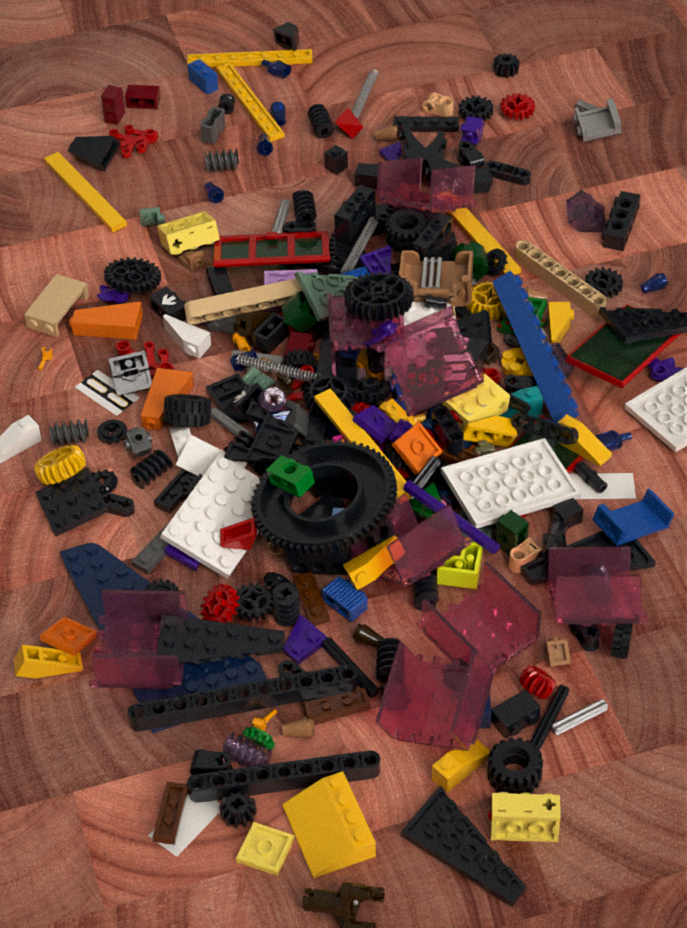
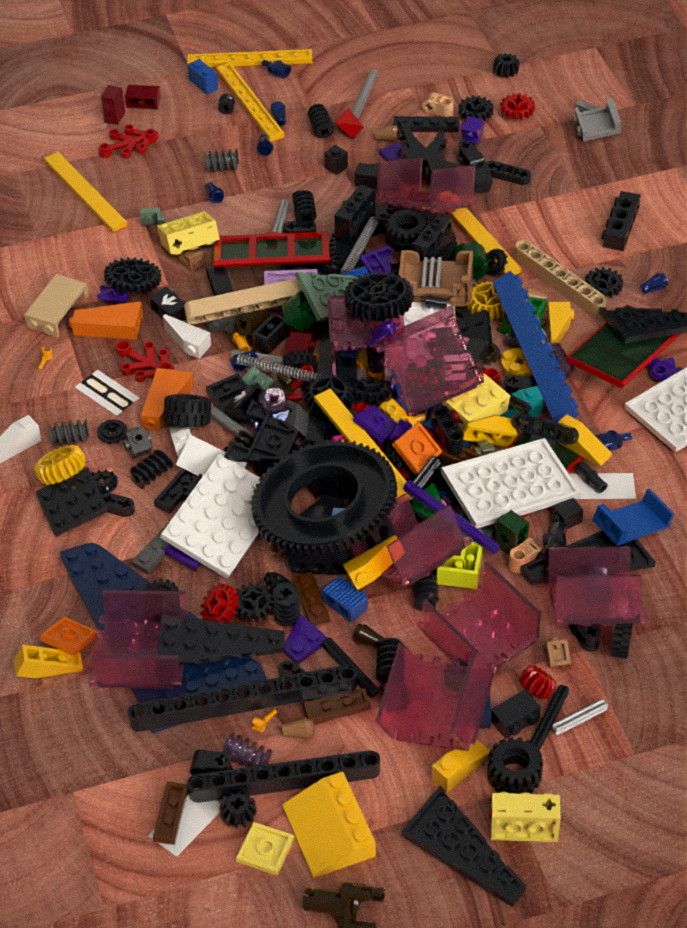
(95, 150): black slope -> none
(129, 365): brick -> none
(213, 125): dark grey brick -> none
(239, 535): red slope -> none
(259, 736): green gear -> none
(287, 35): black slope -> none
(290, 476): green brick -> none
(585, 213): slope -> none

